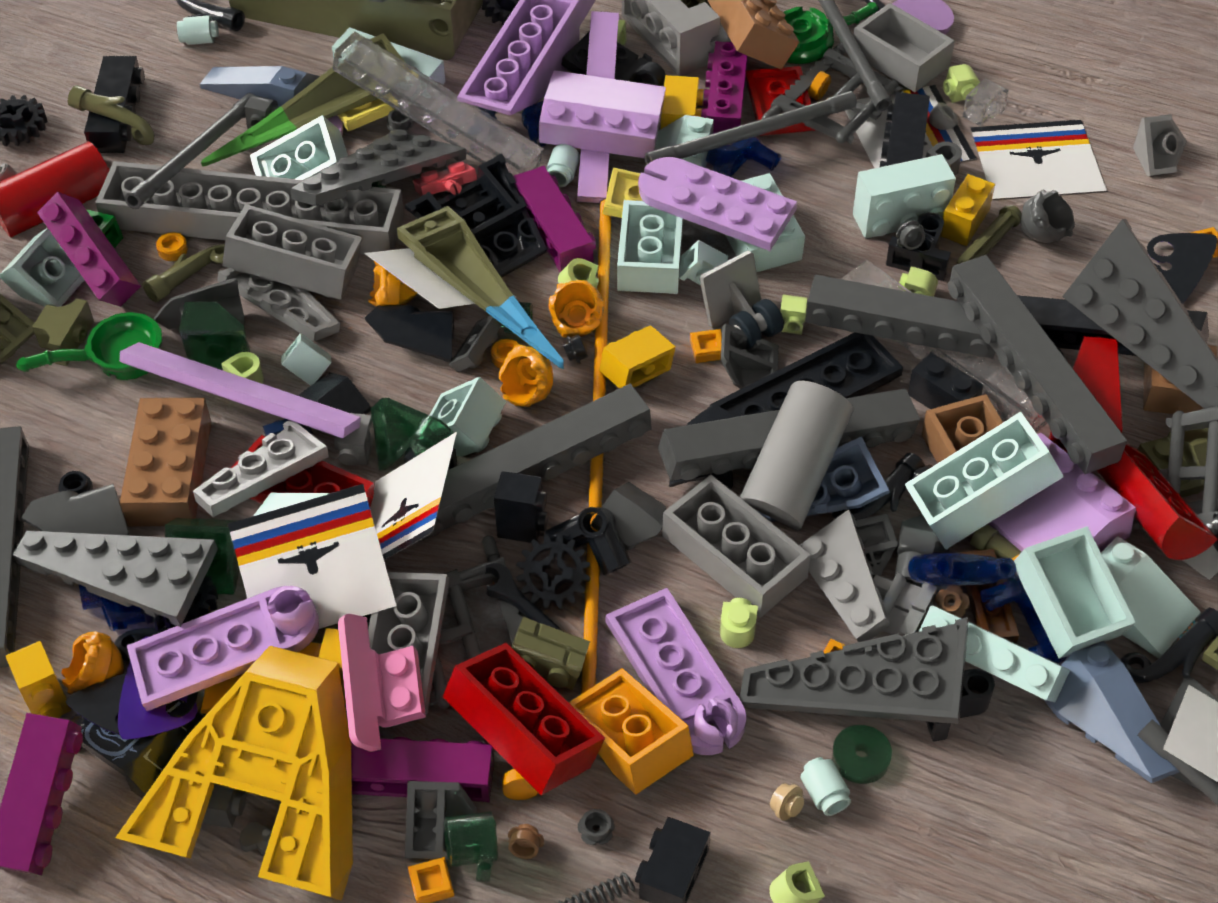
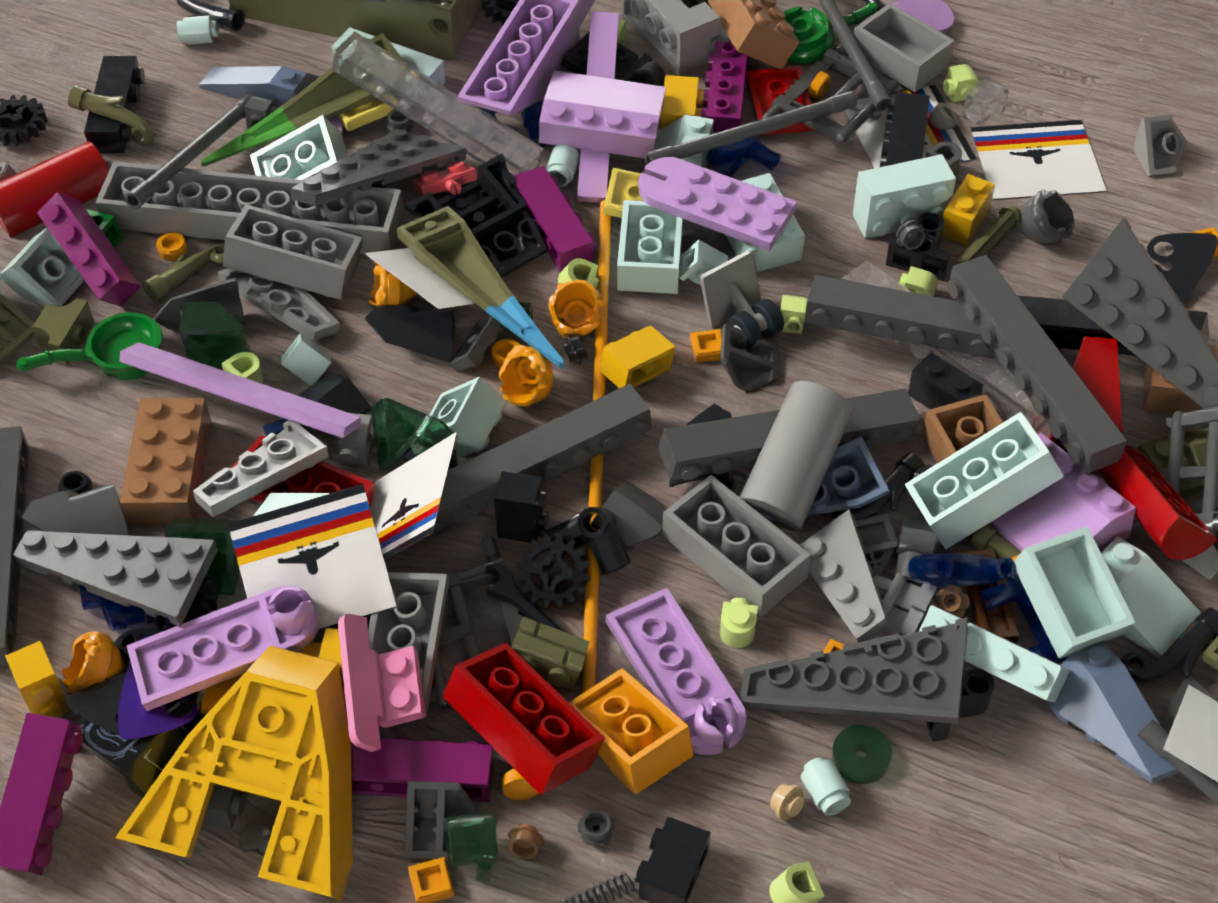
(846, 366): black plate -> none

